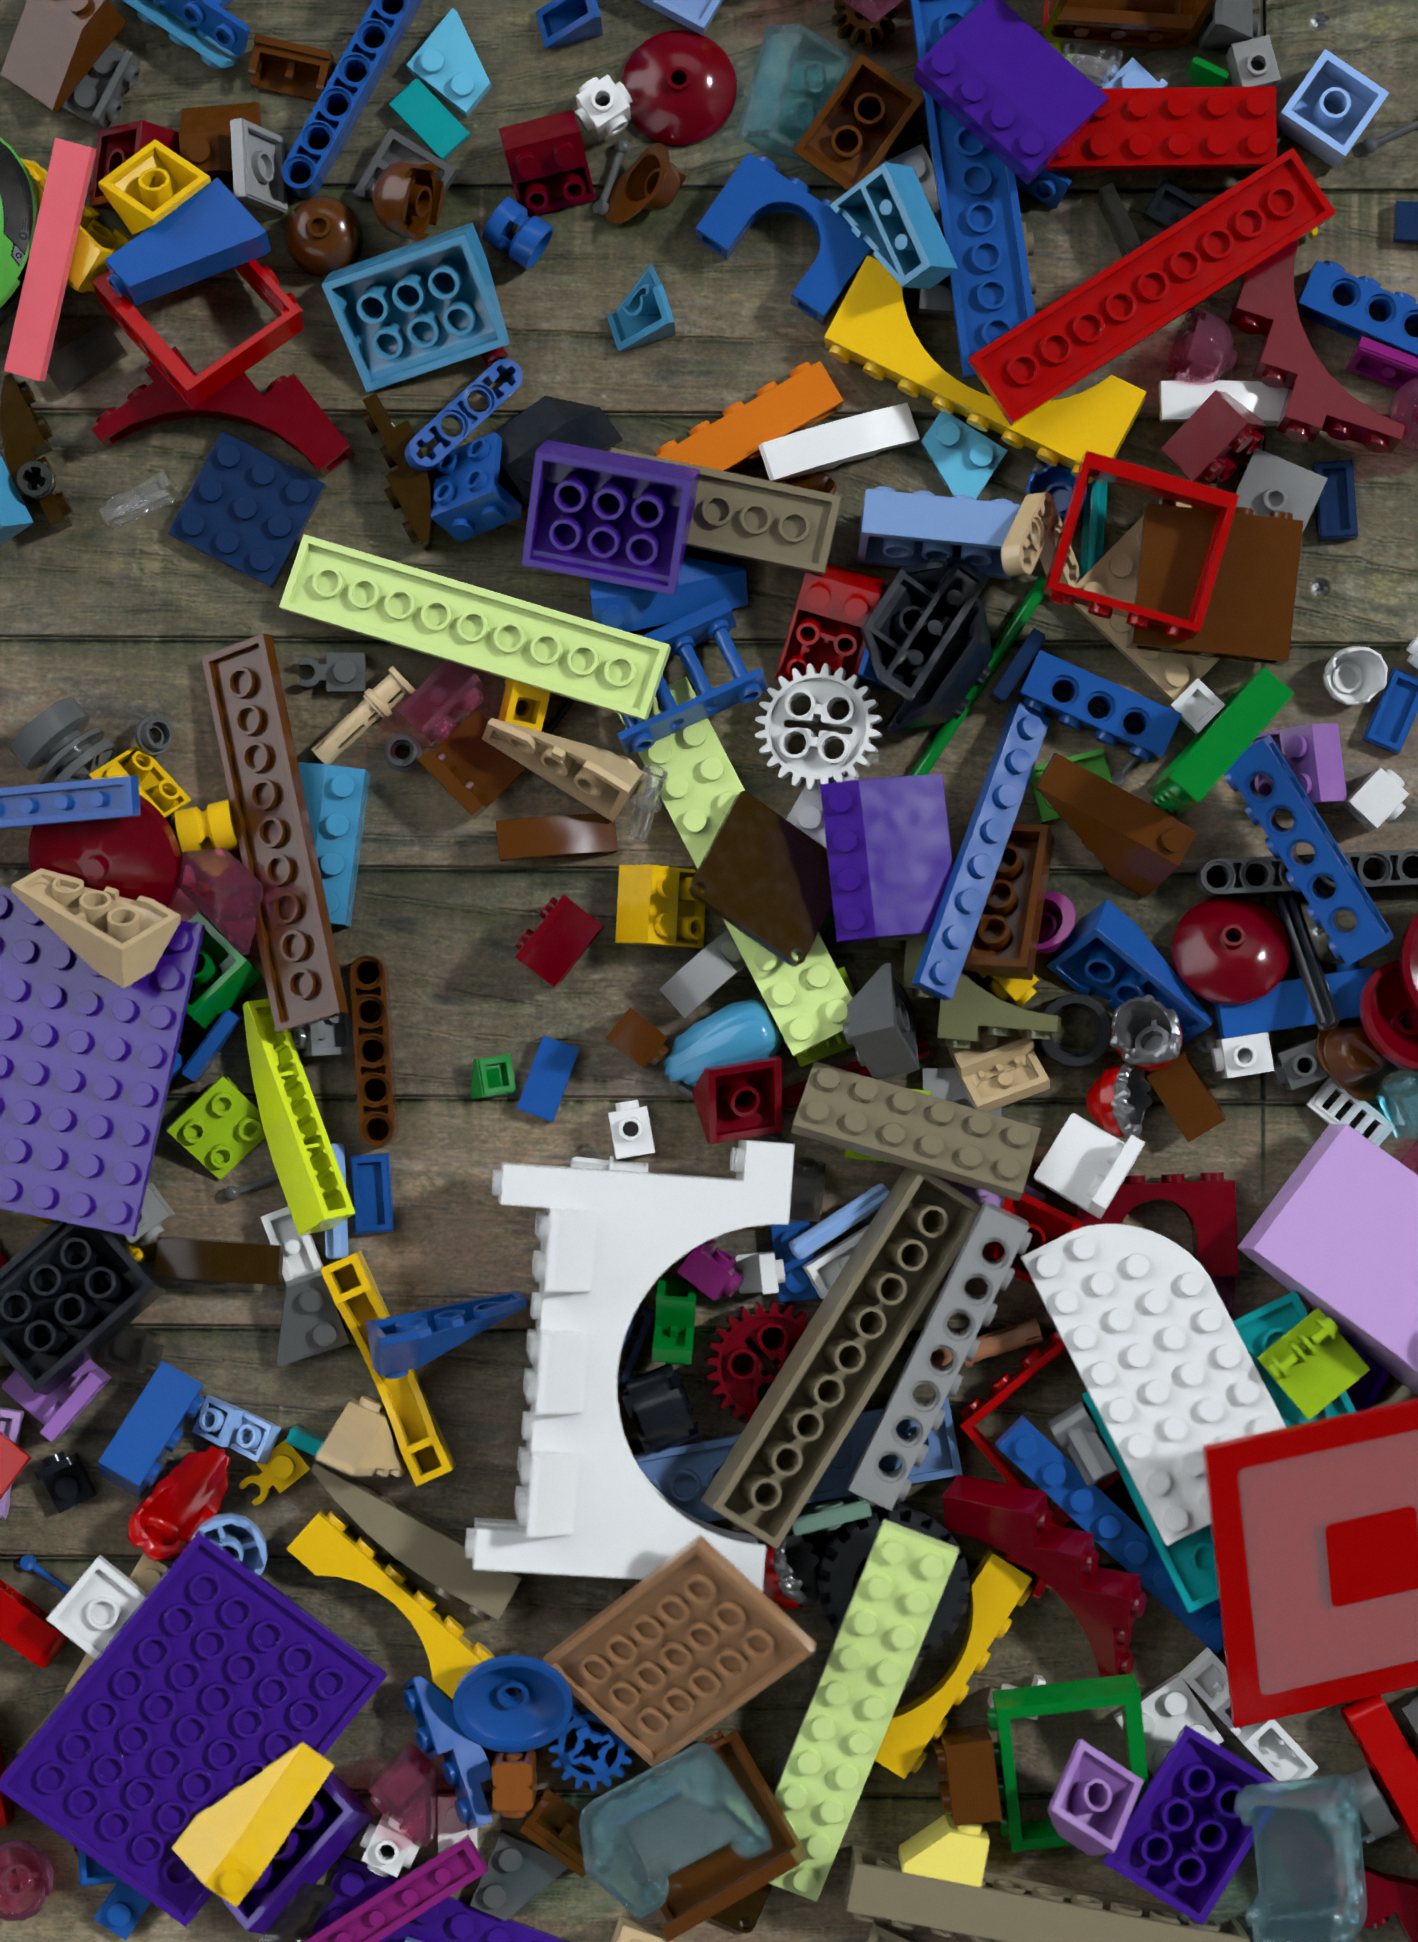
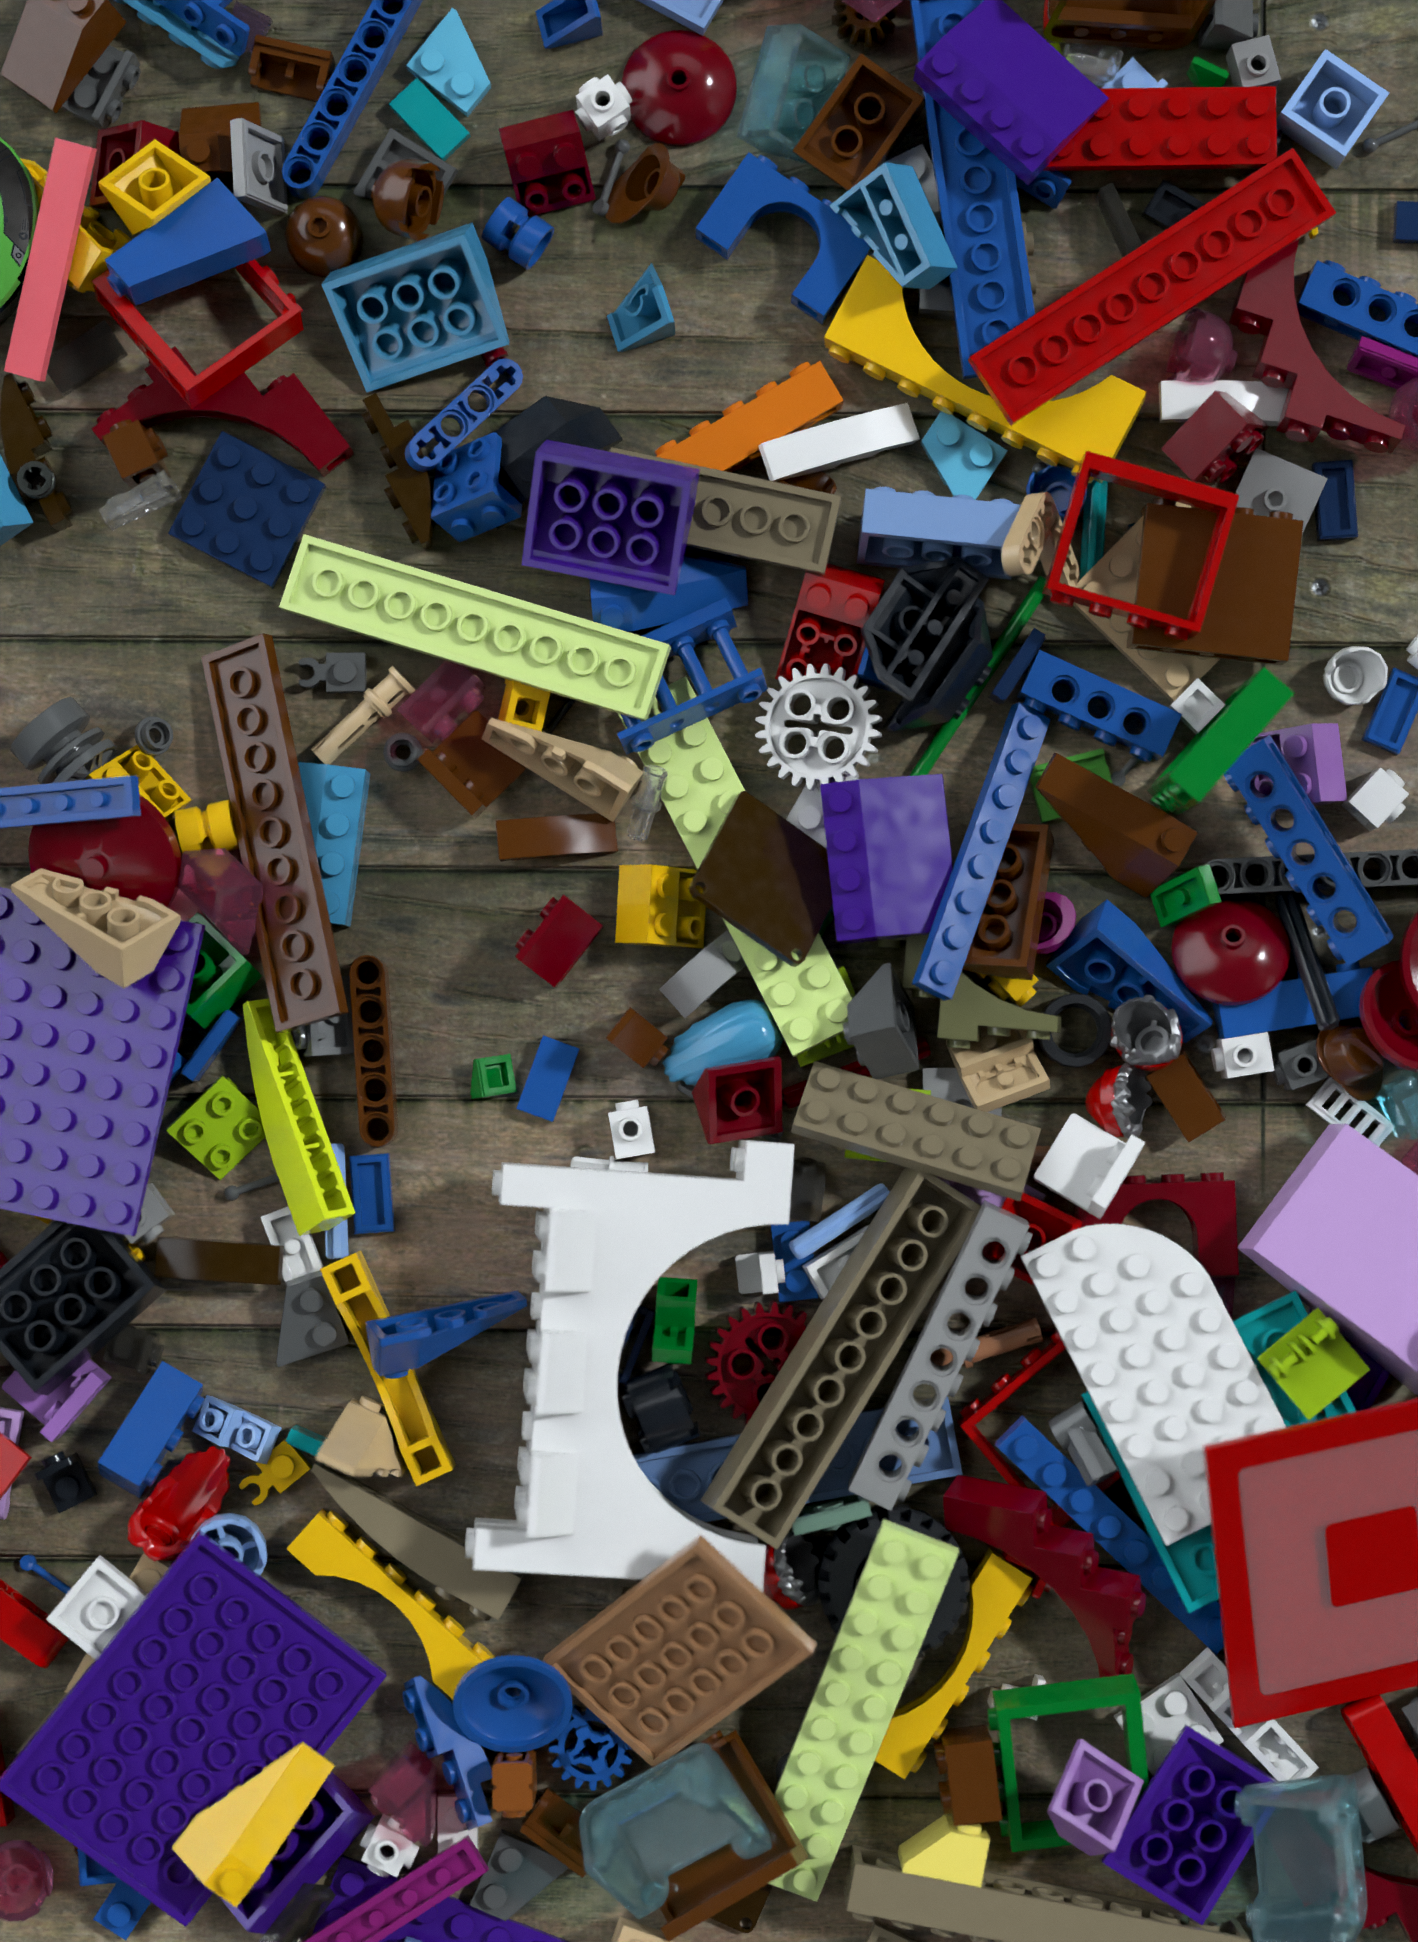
(136, 451): none -> reddish brown brick
(258, 22): none -> clear purple tile
(712, 1271): magenta brick -> none
(1185, 896): none -> green plate

